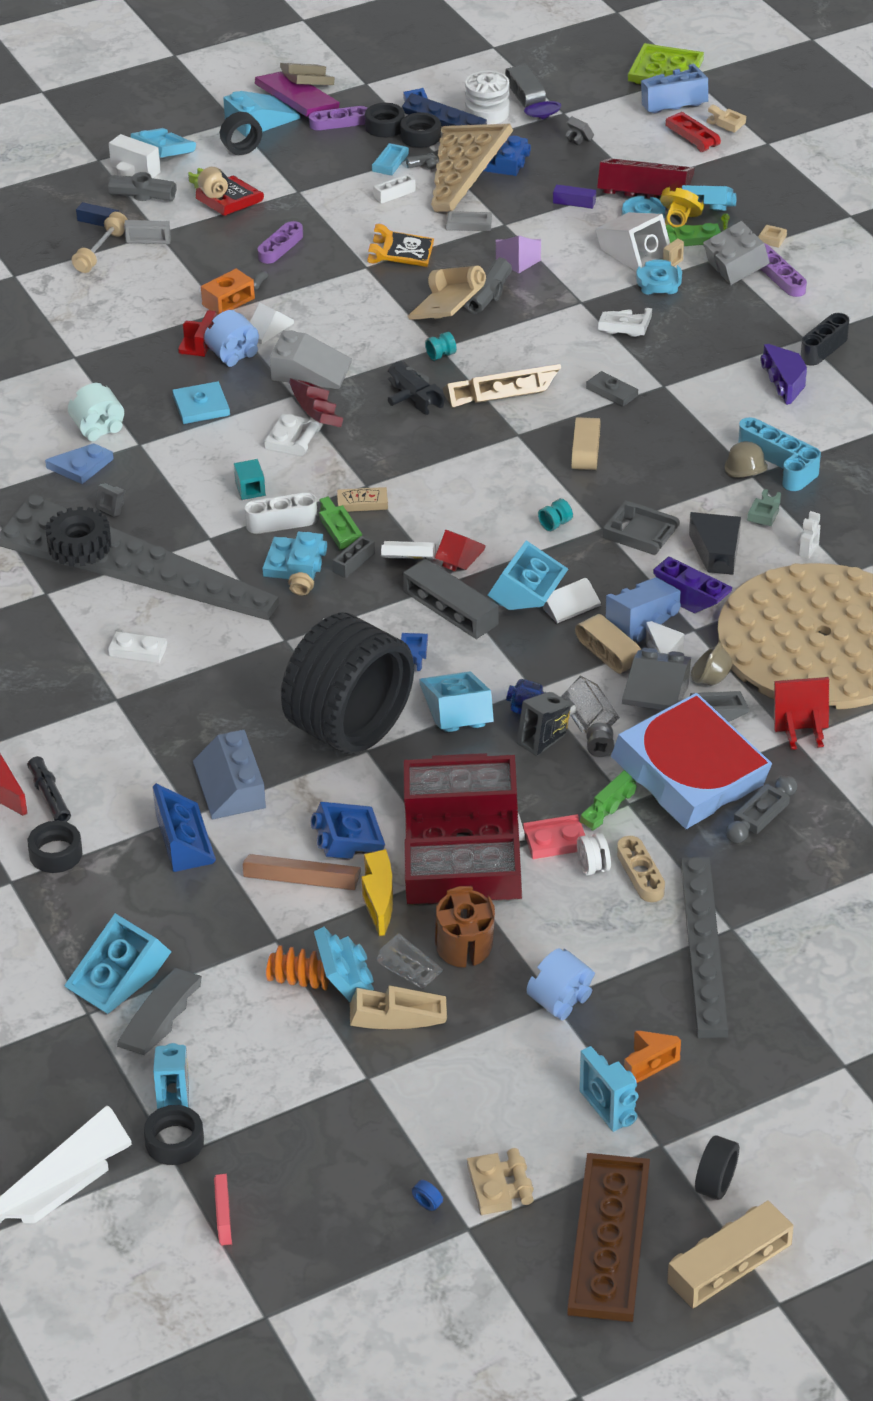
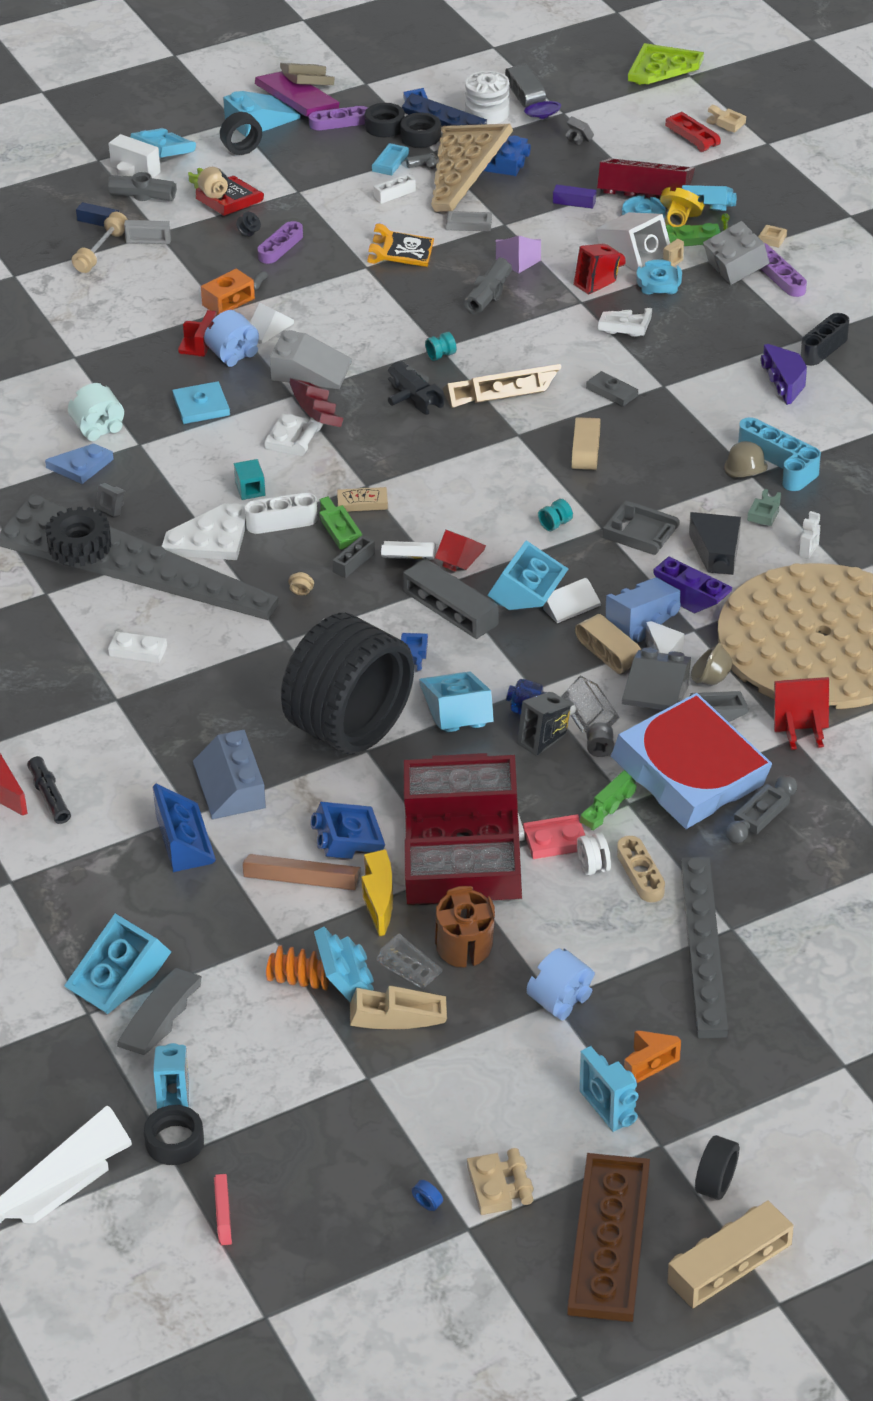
(56, 861): black tyre -> none
(209, 535): none -> white plate
(248, 224): none -> black wheel
(295, 555): medium azure plate -> none
(450, 291): tan door -> none
(597, 267): none -> red torso
(675, 90): medium blue wedge -> none

